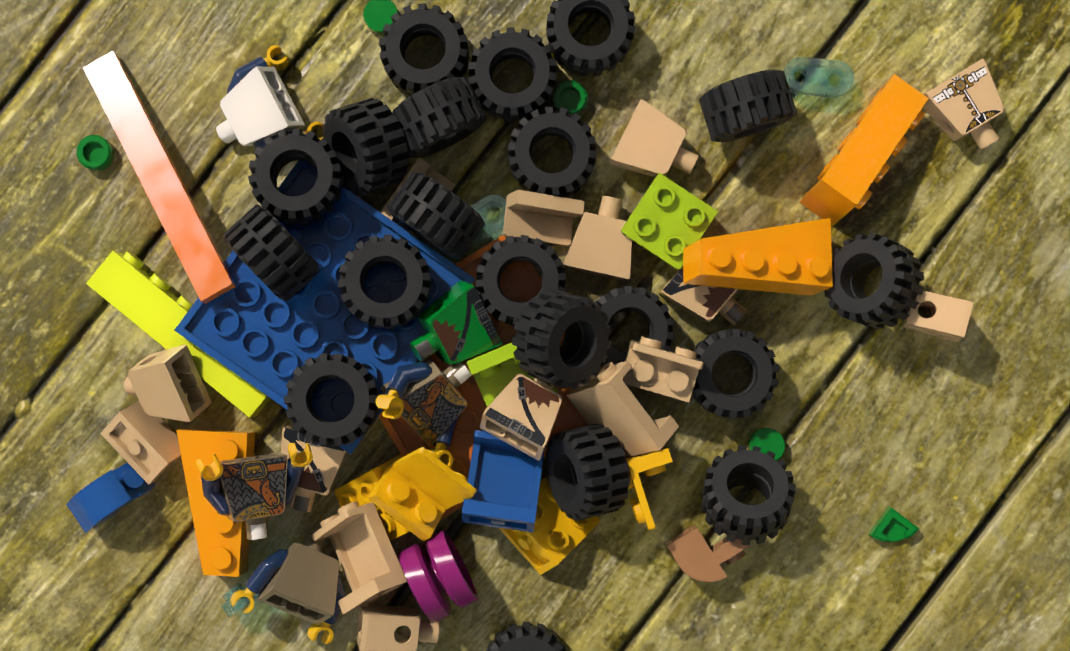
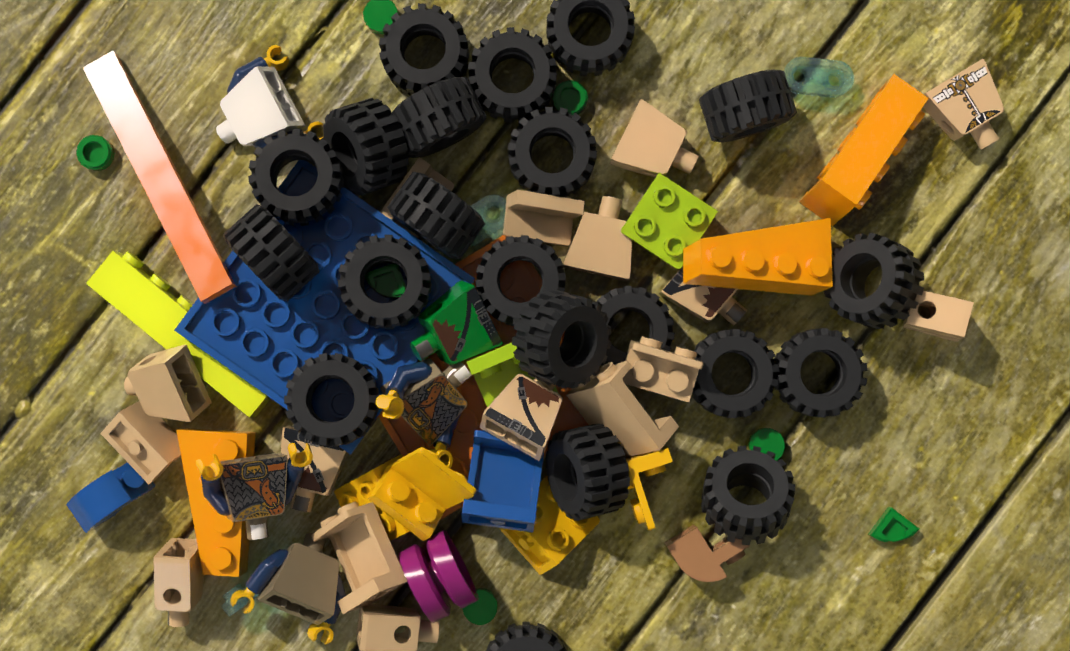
(178, 580): none -> tan torso
(387, 281): none -> green tile
(483, 610): none -> green tile
(848, 366): none -> black tyre

